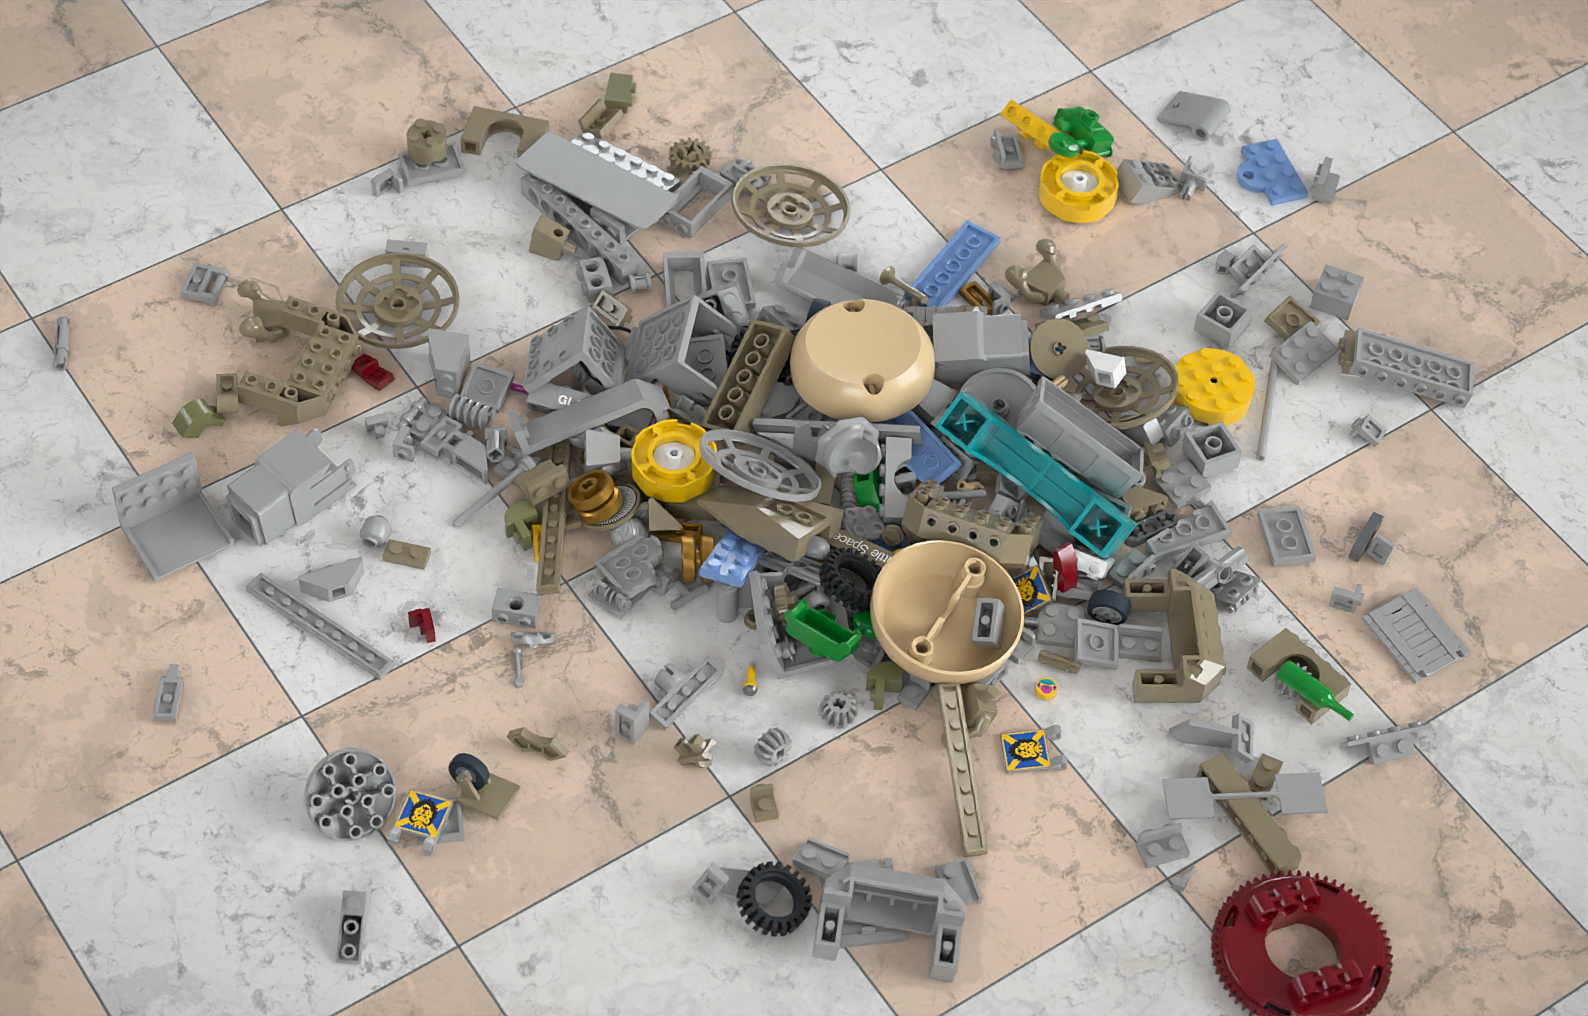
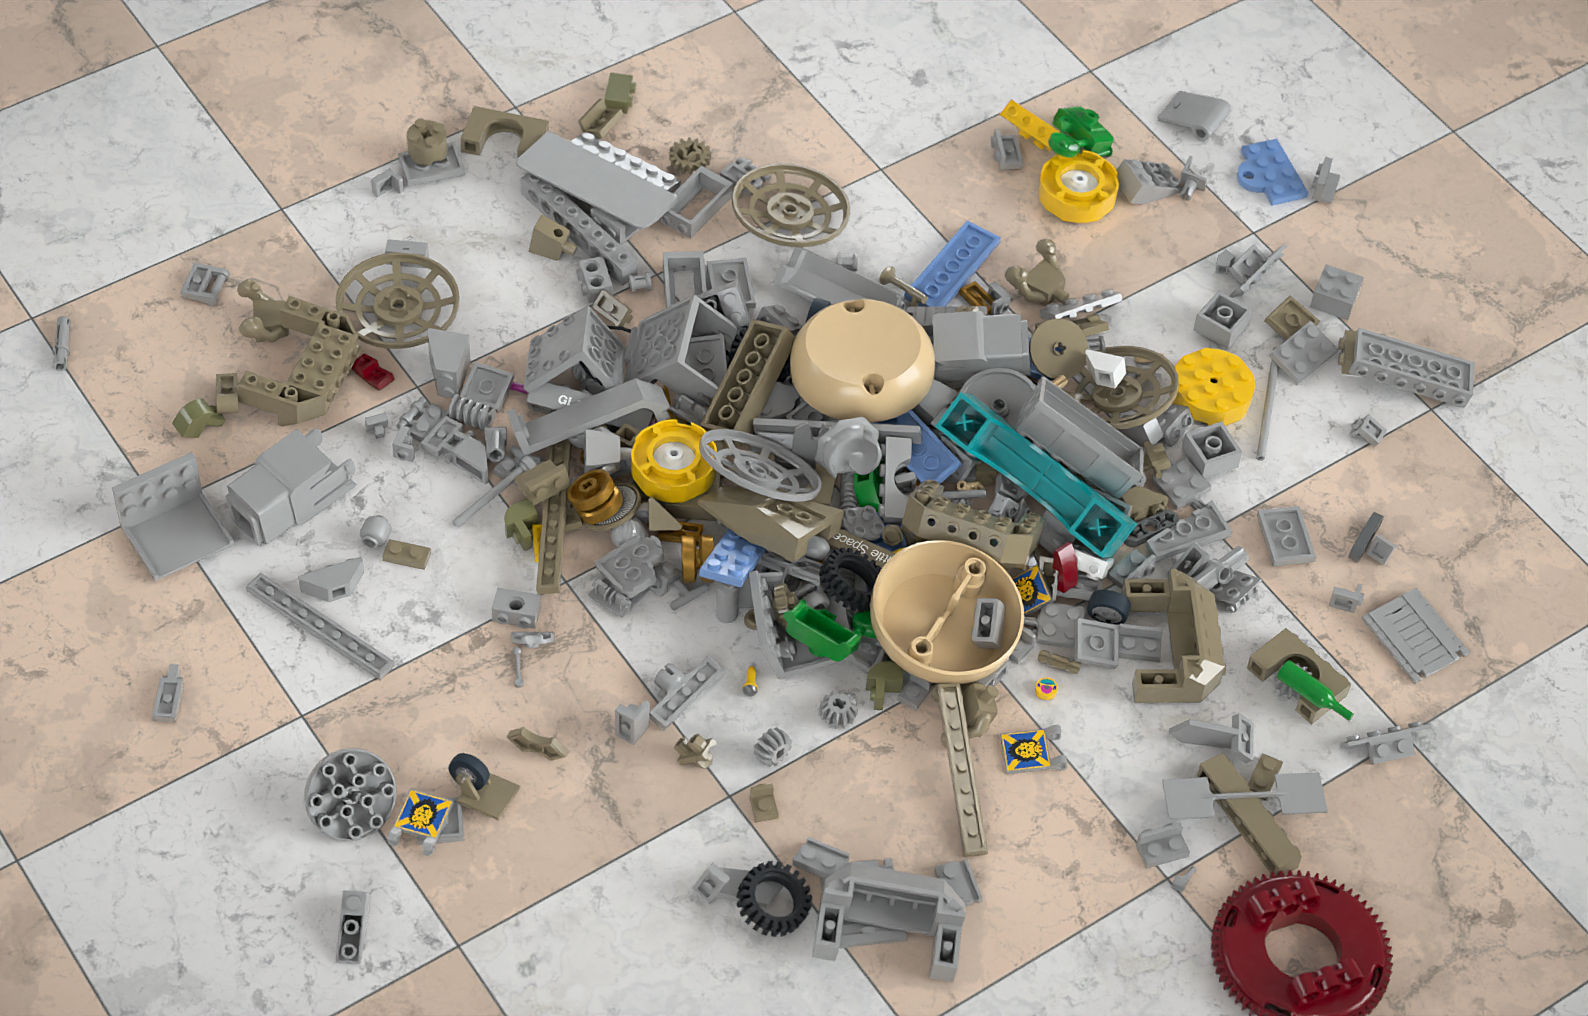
(424, 620): dark red bracket -> none

